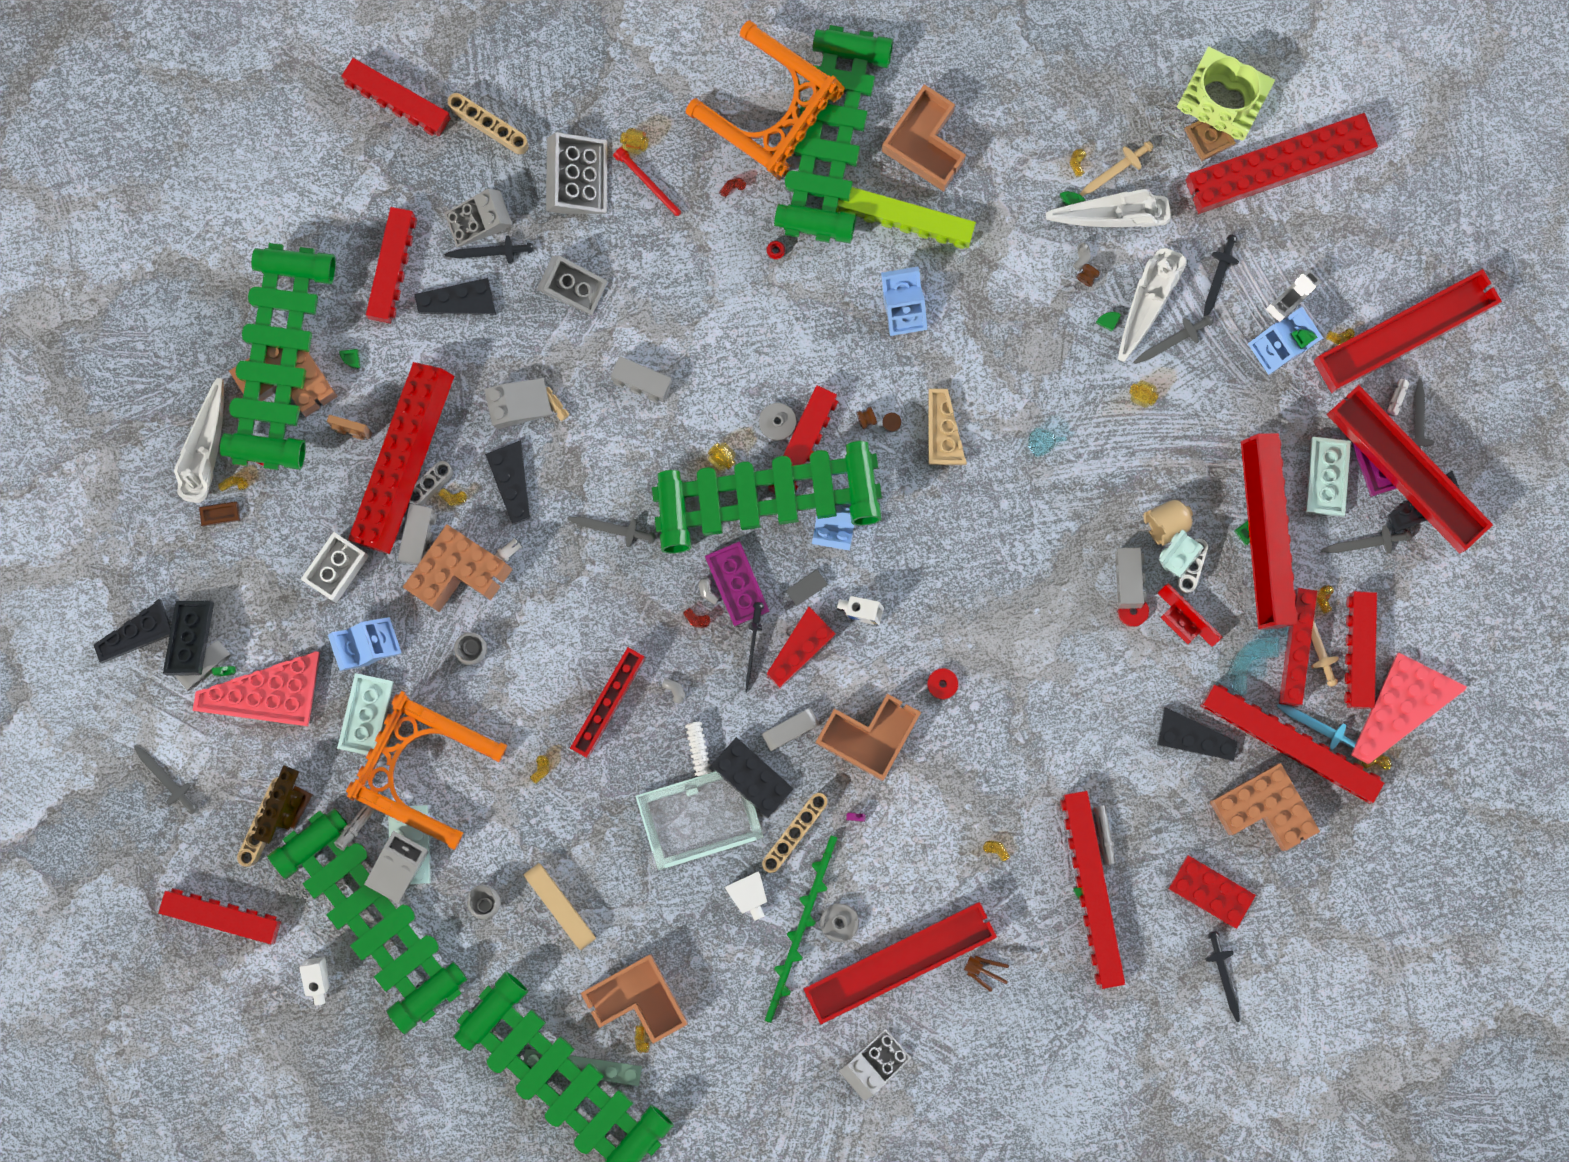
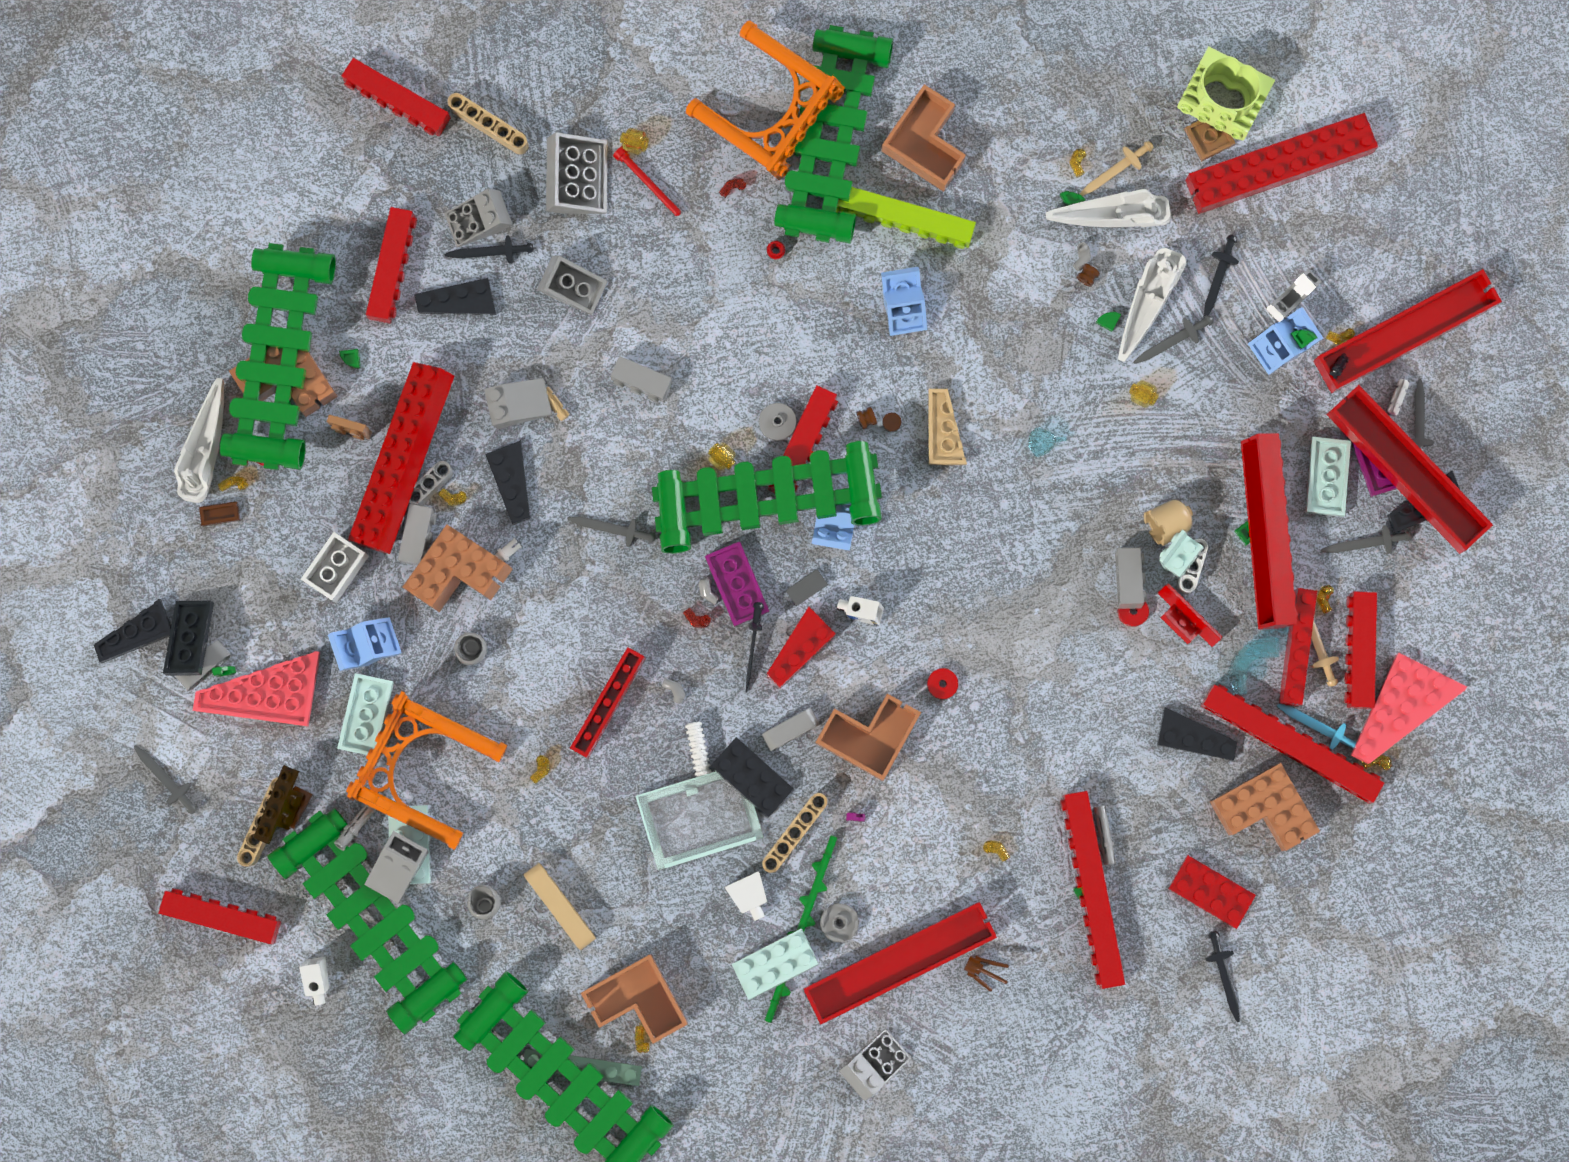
(775, 964): none -> light aqua plate
(1339, 366): none -> black axle

